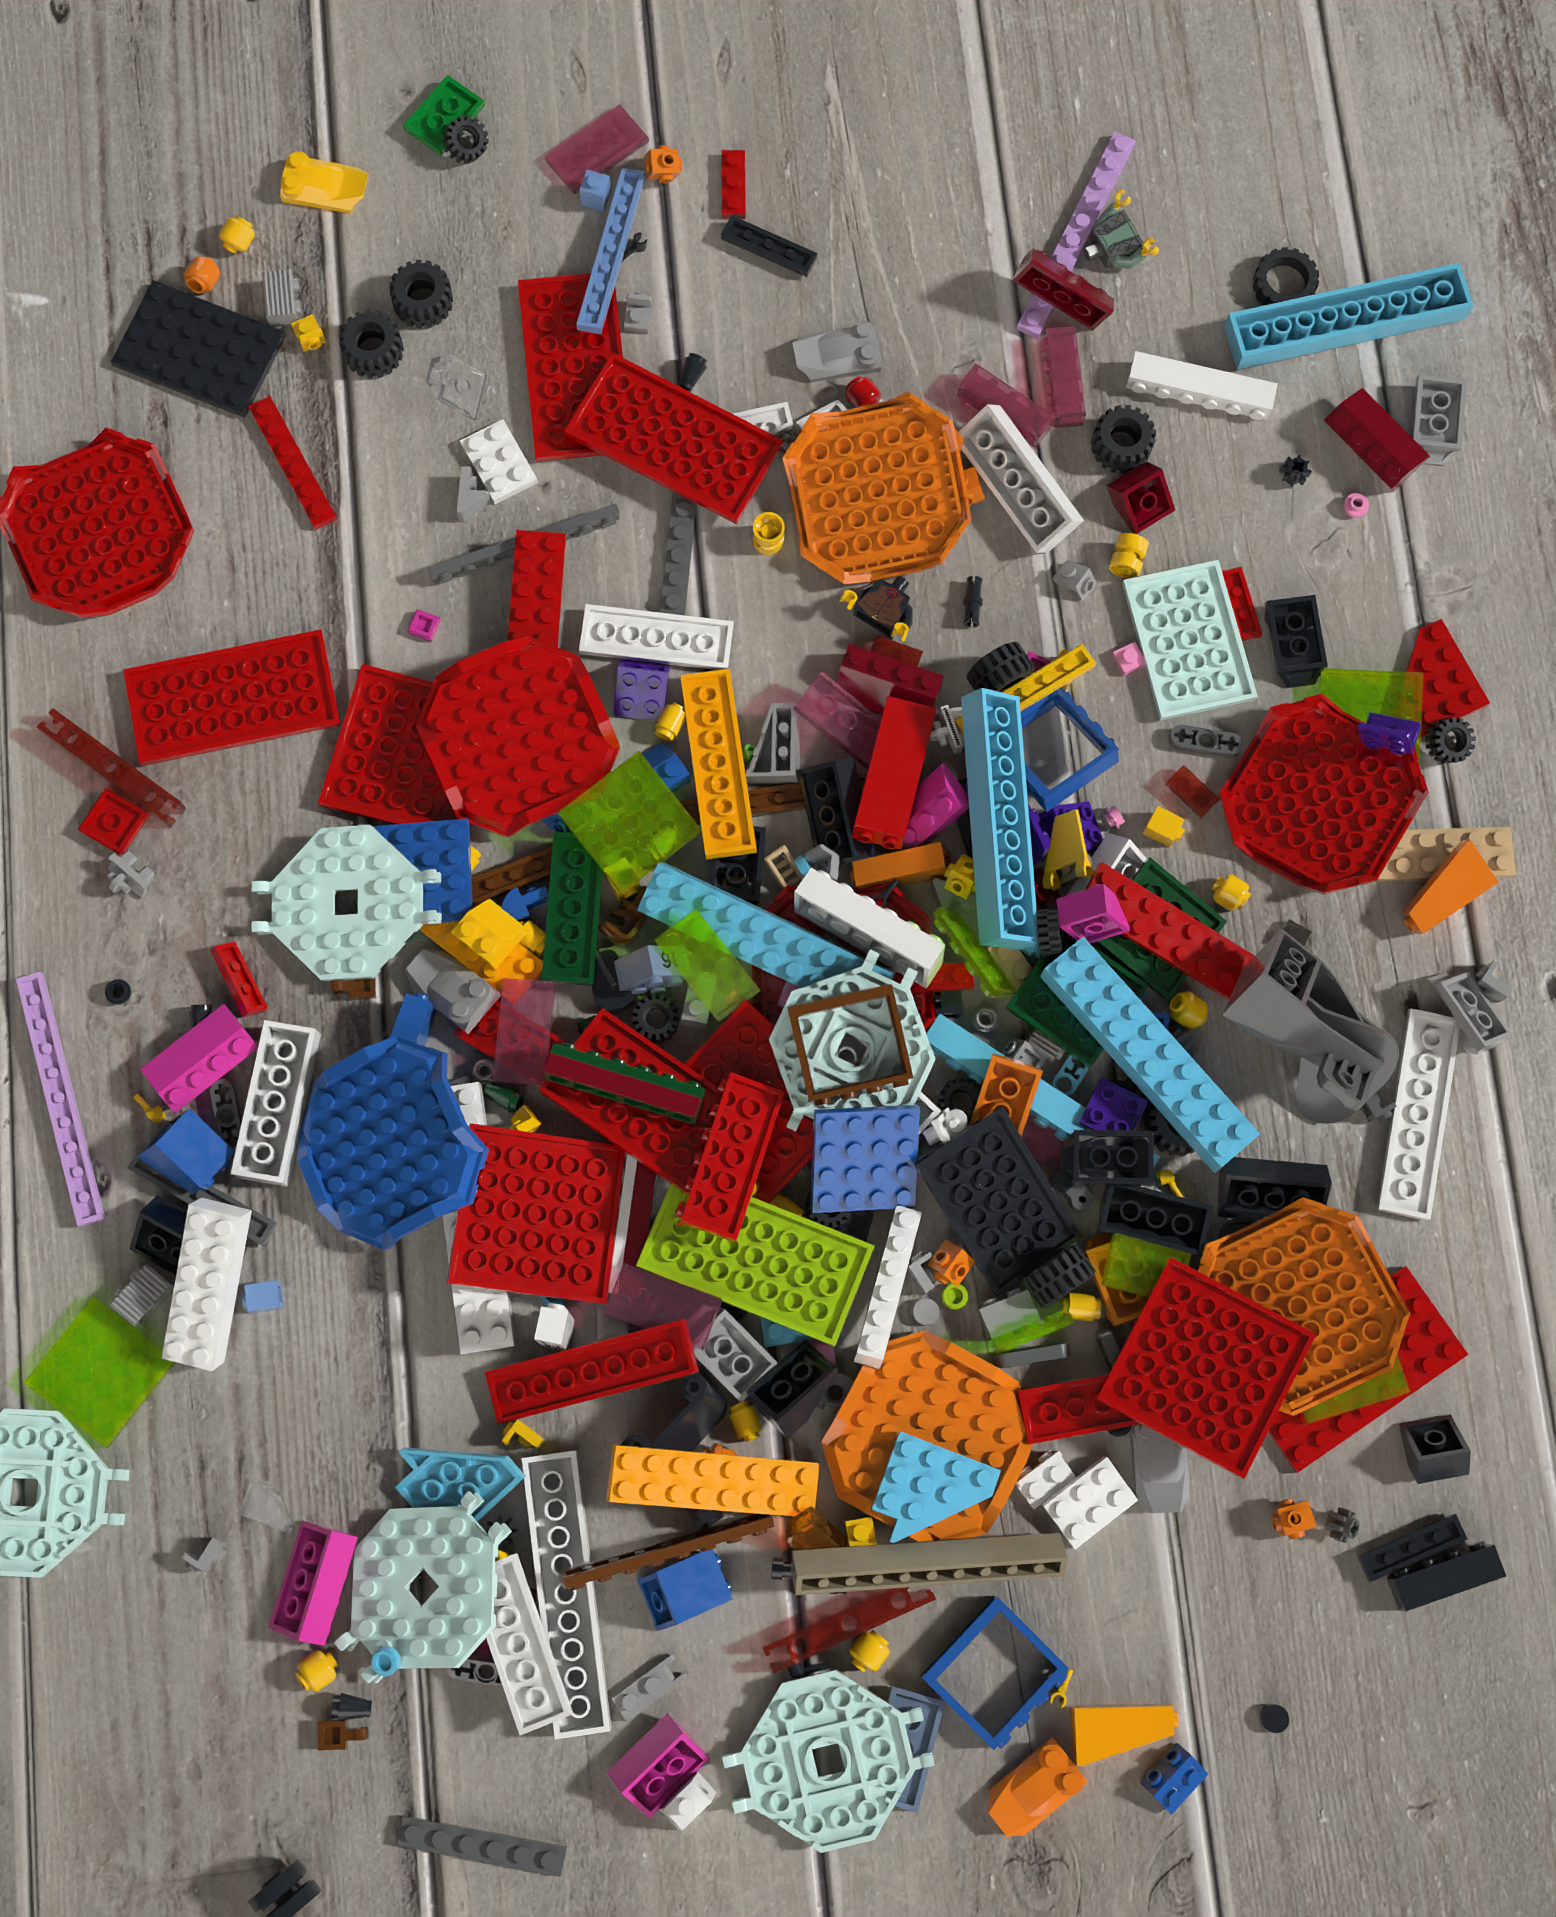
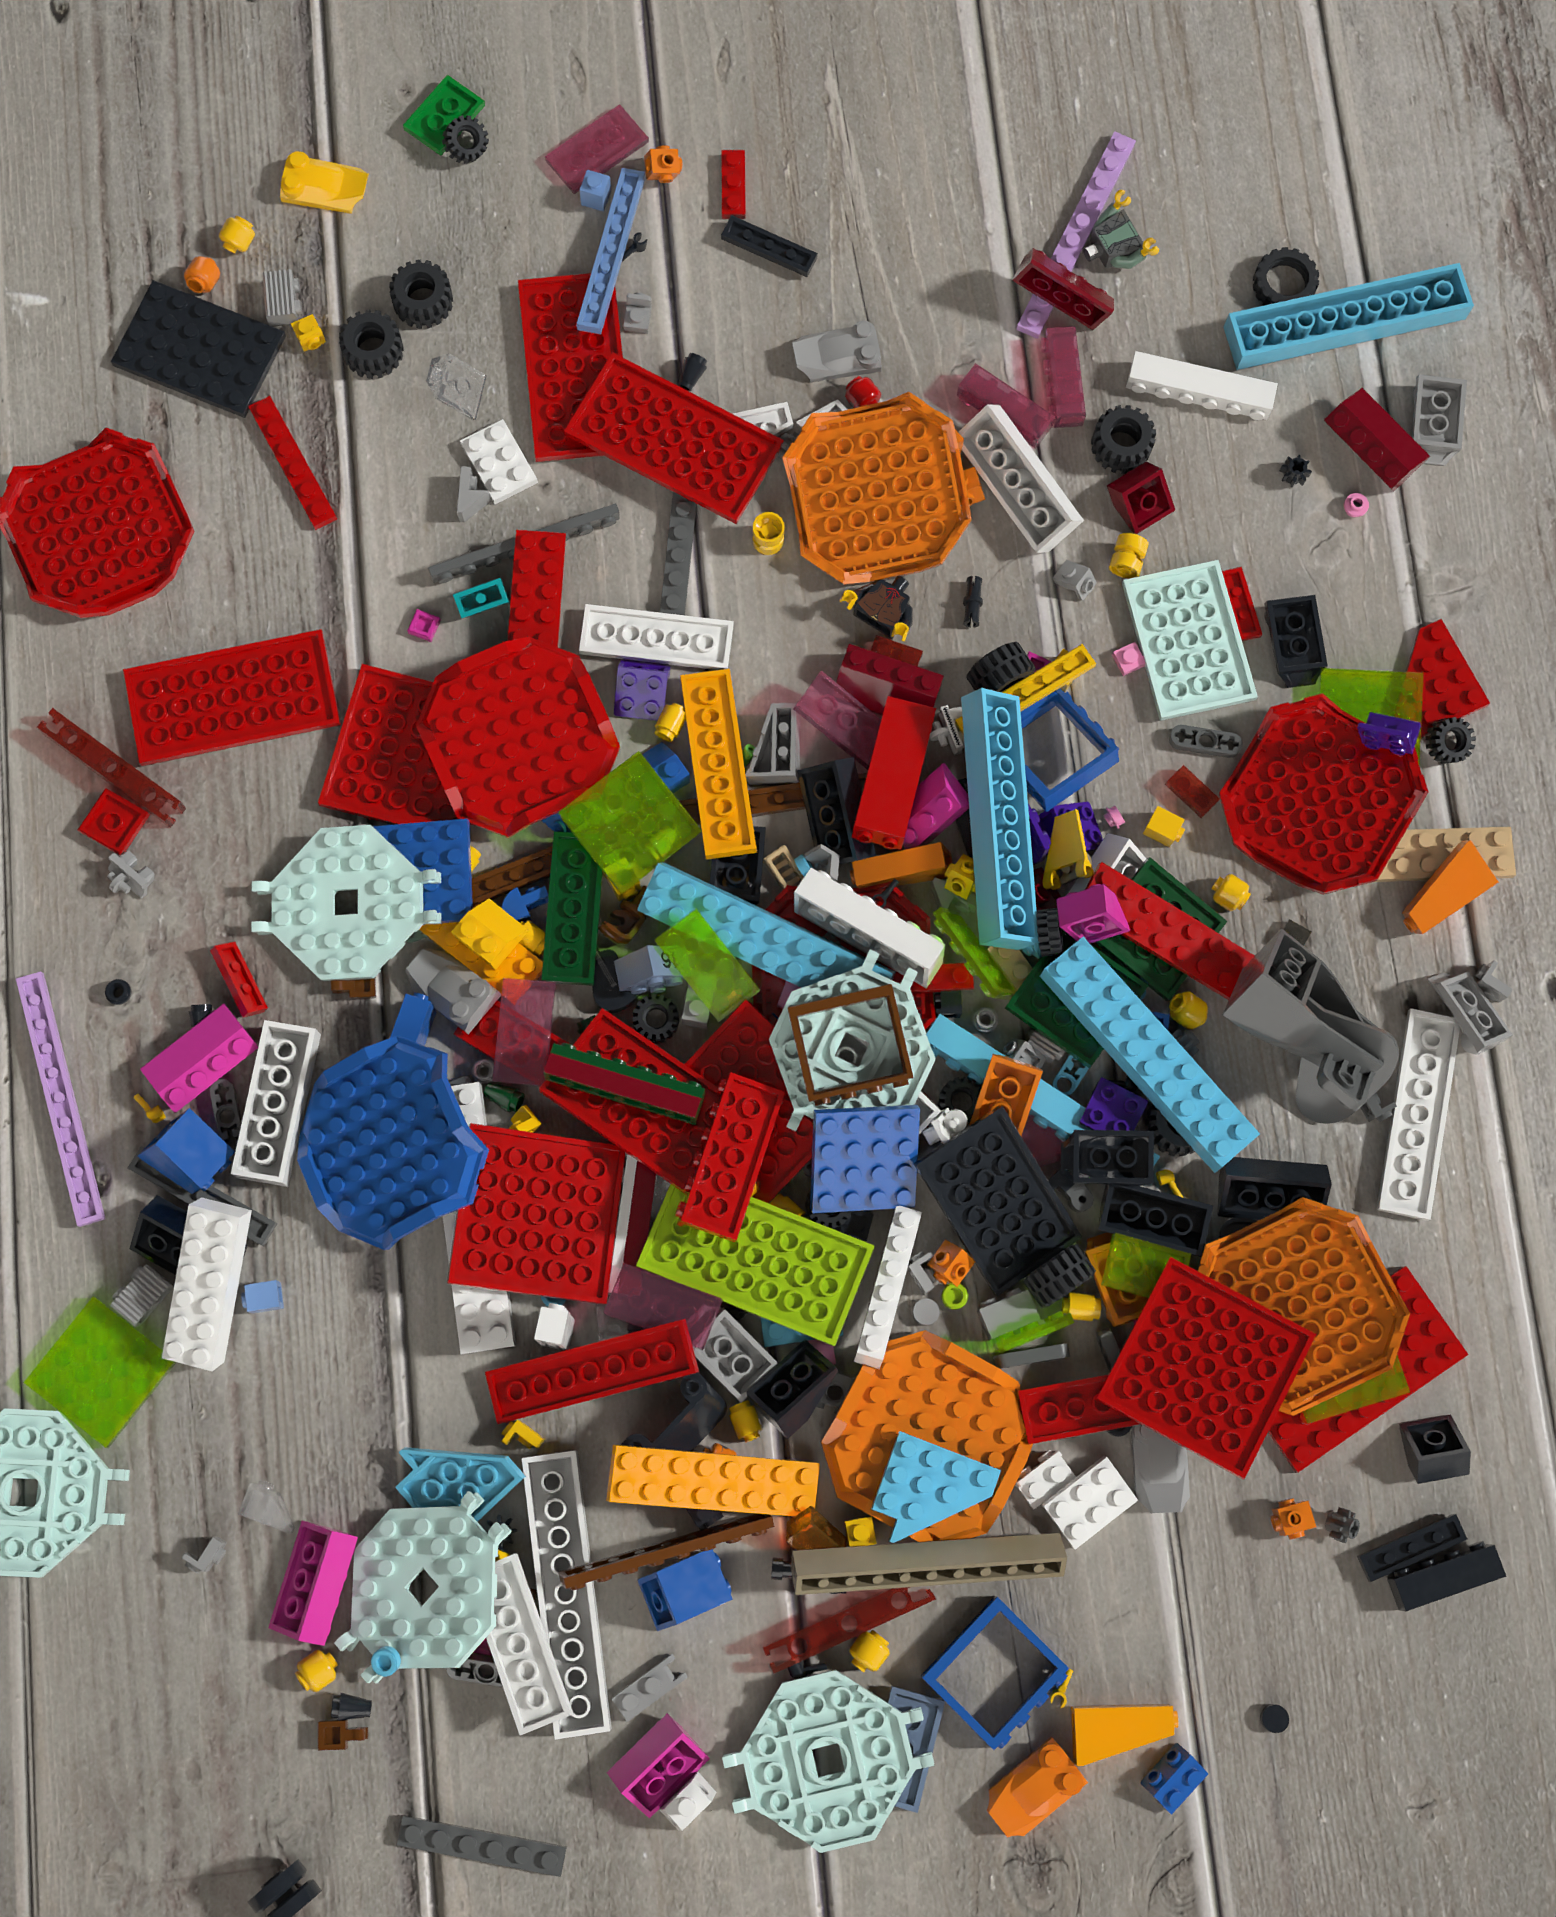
(481, 598): none -> teal brick

